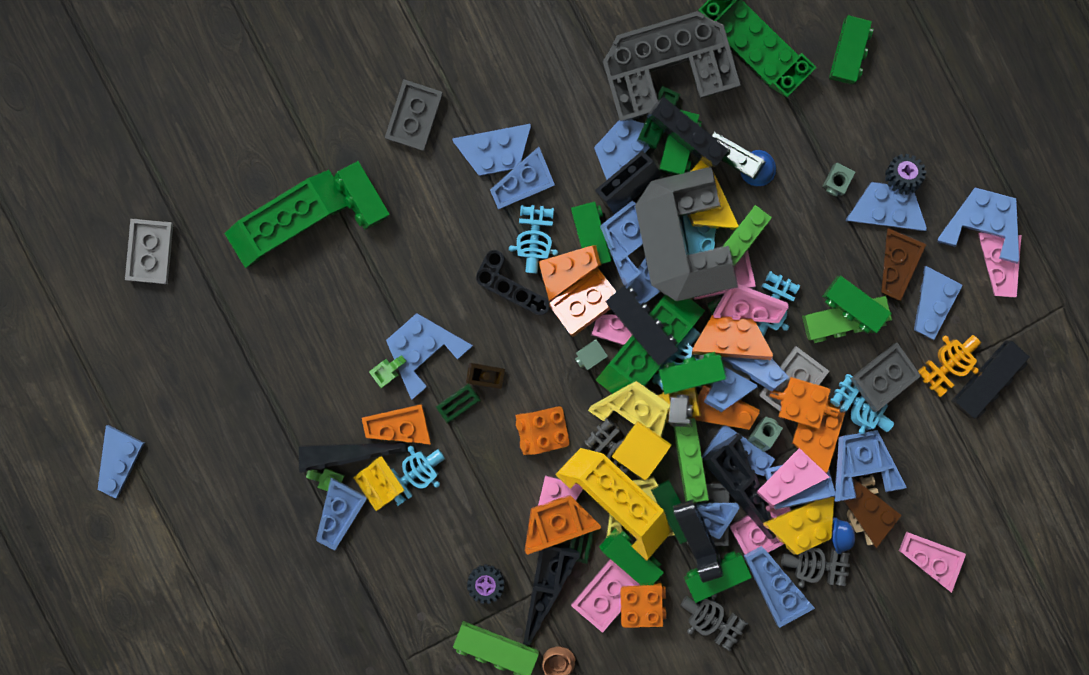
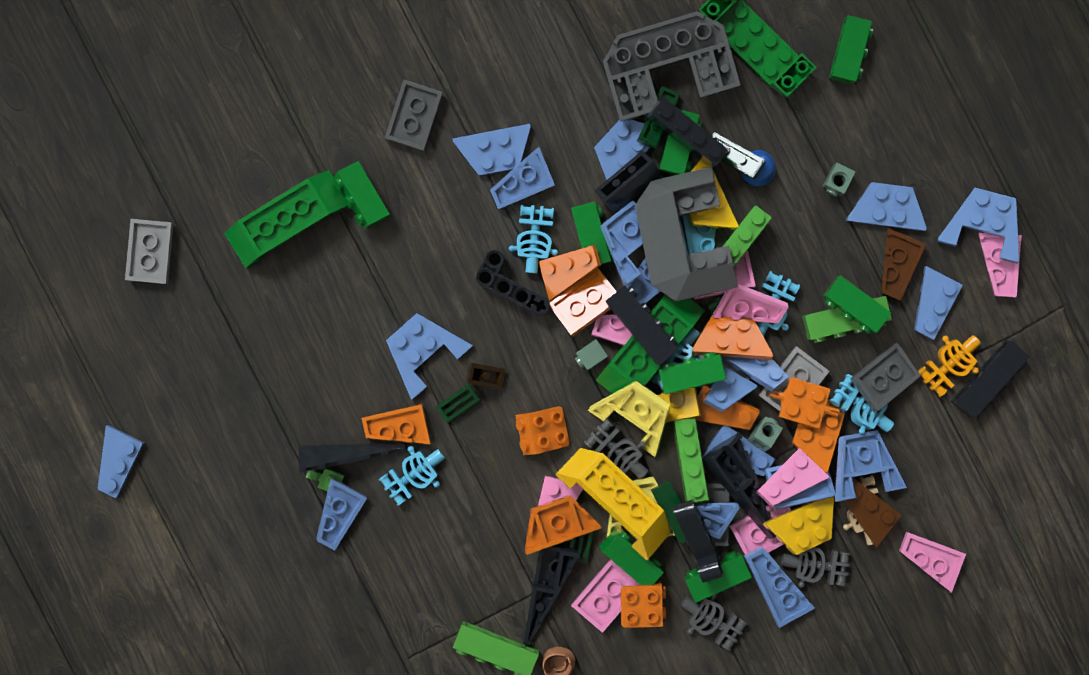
(378, 483): yellow slope -> none
(385, 371): bright green plate -> none
(484, 591): black wheel -> none
(641, 450): yellow slope -> none
(680, 411): brick -> none
(842, 535): blue helmet -> none
(899, 179): black wheel -> none

